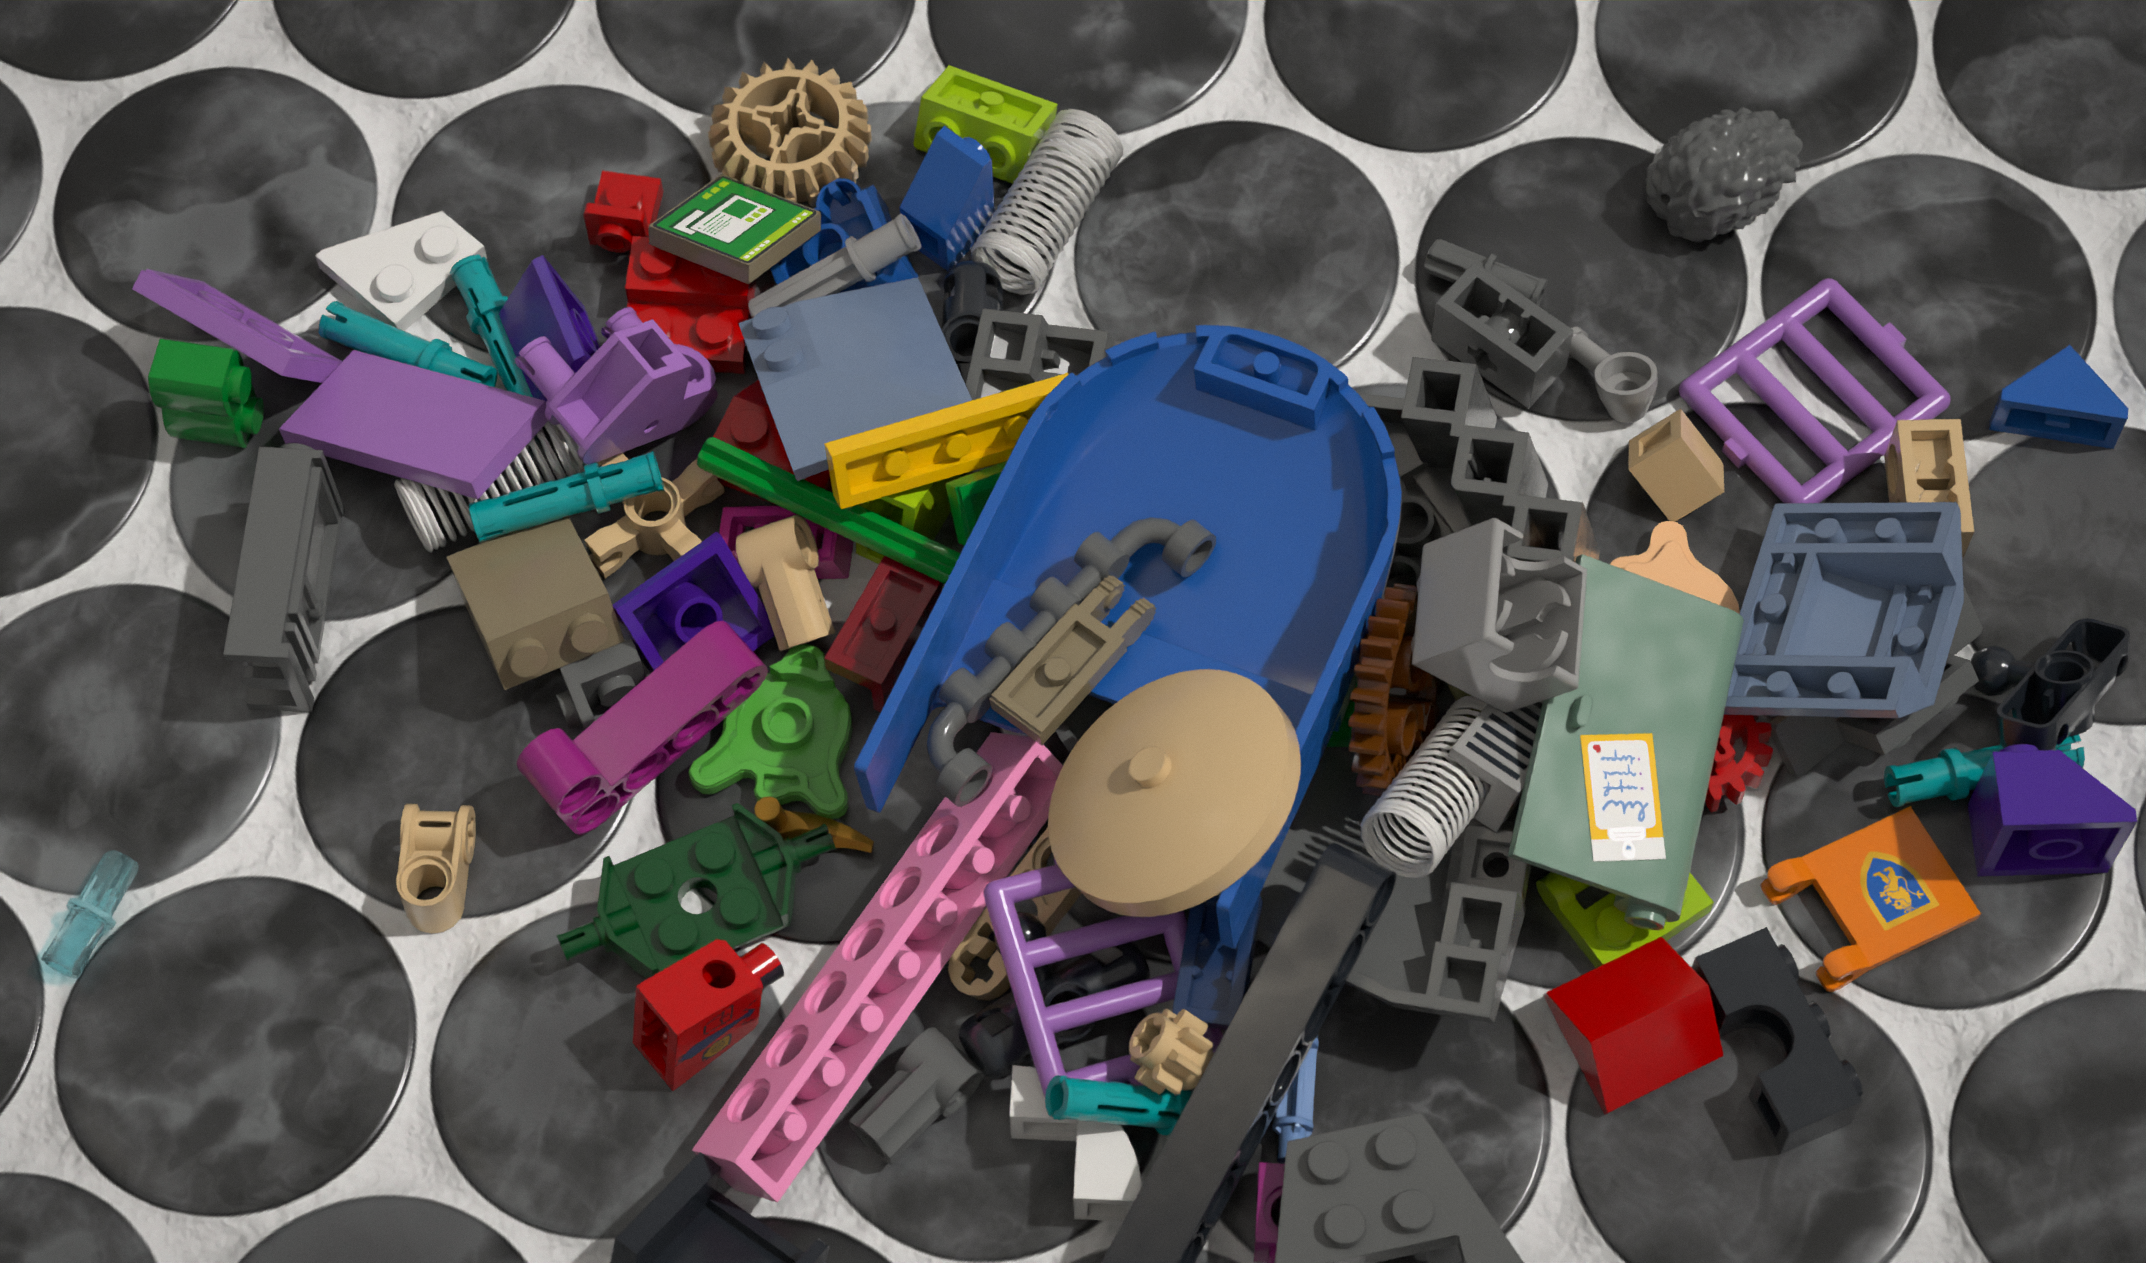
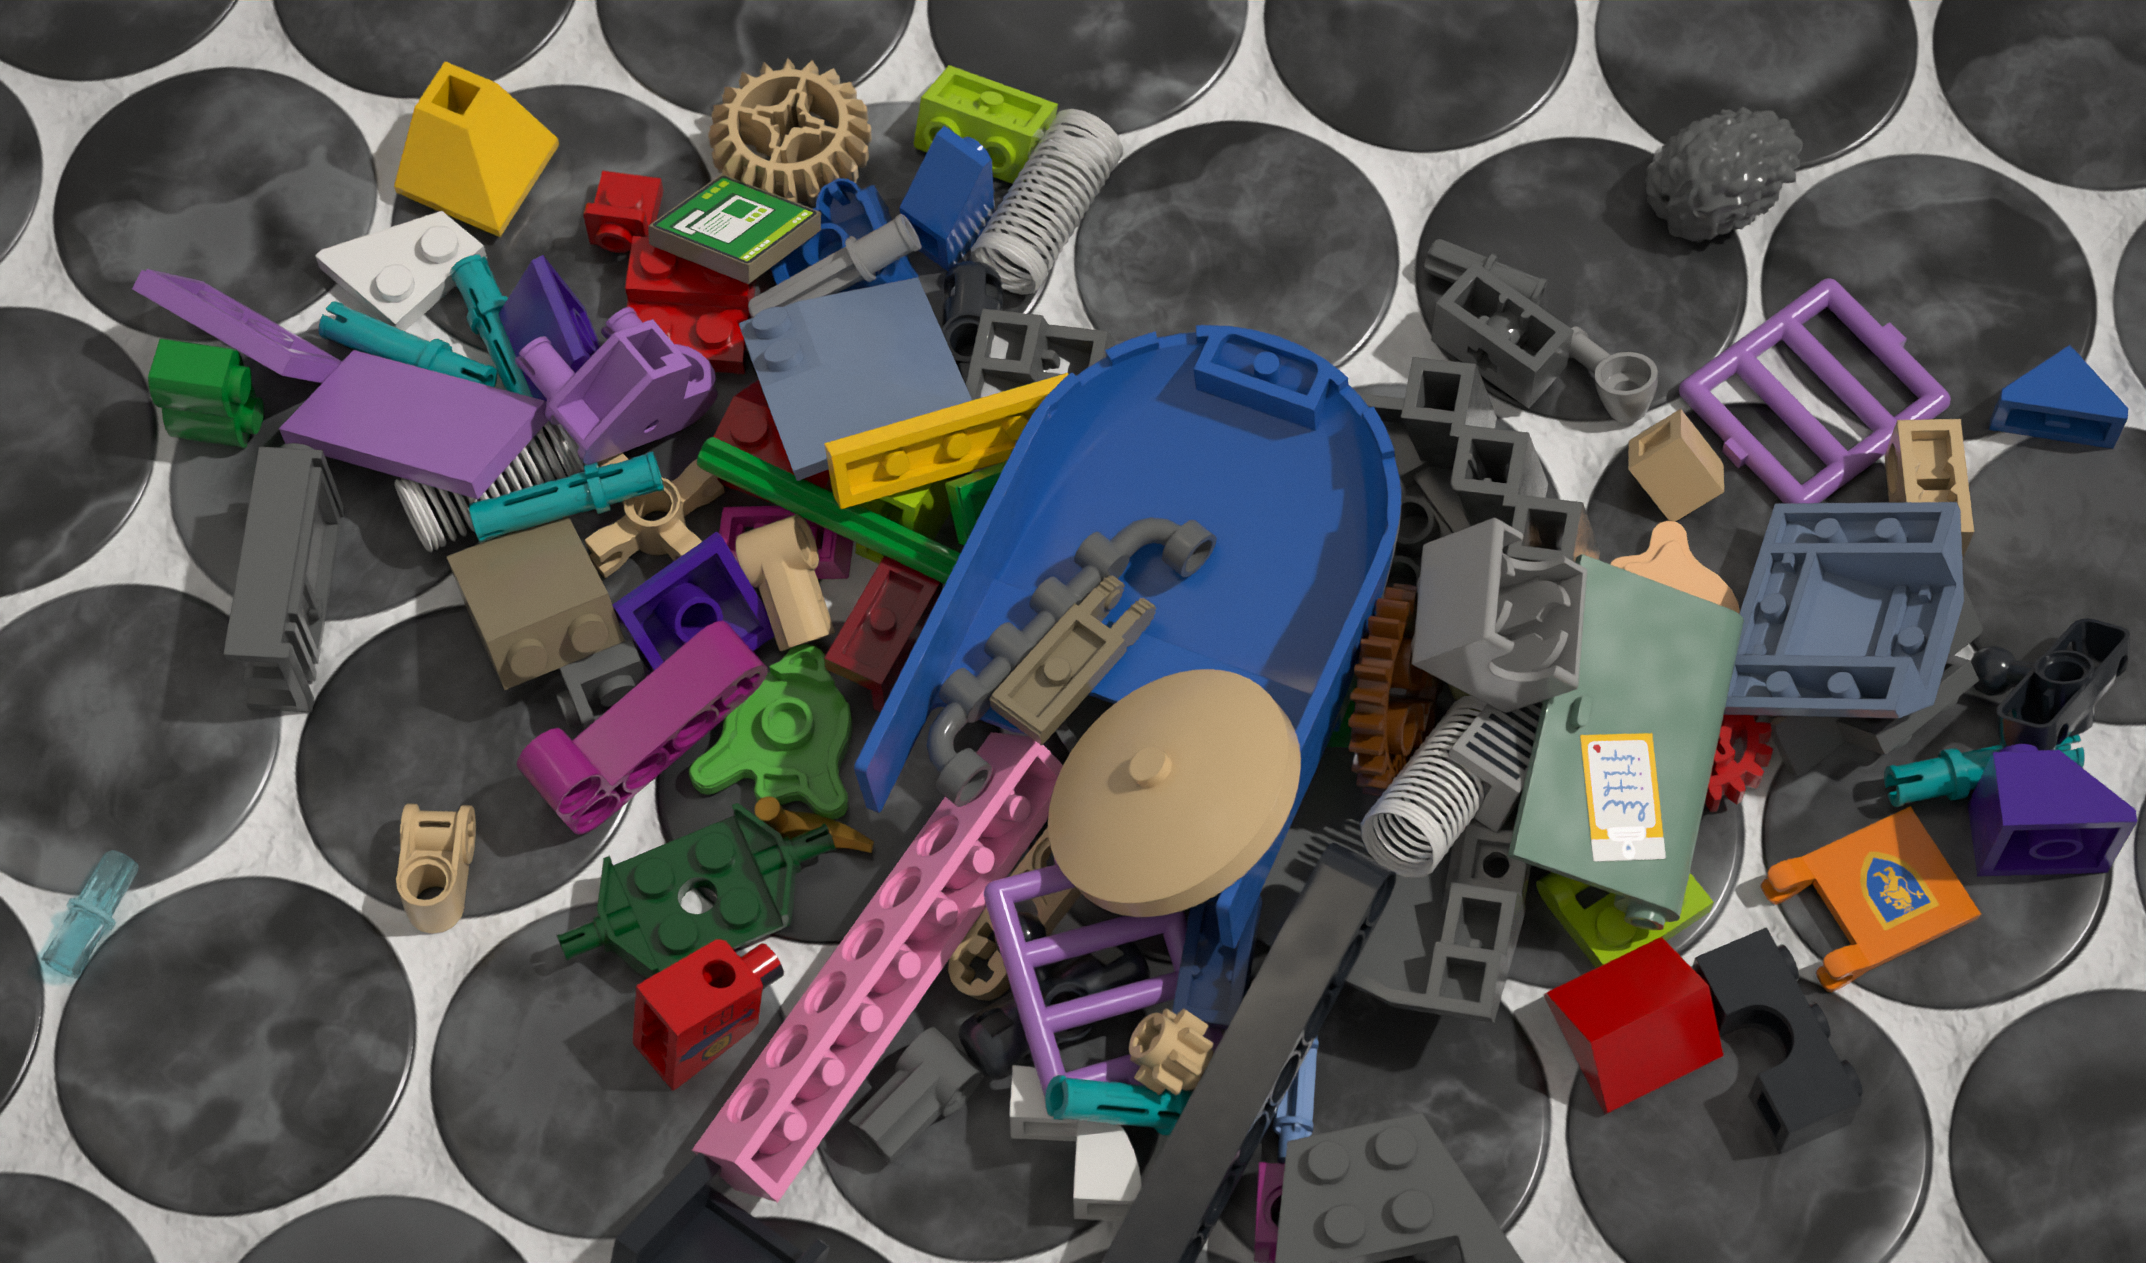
(472, 150): none -> yellow slope

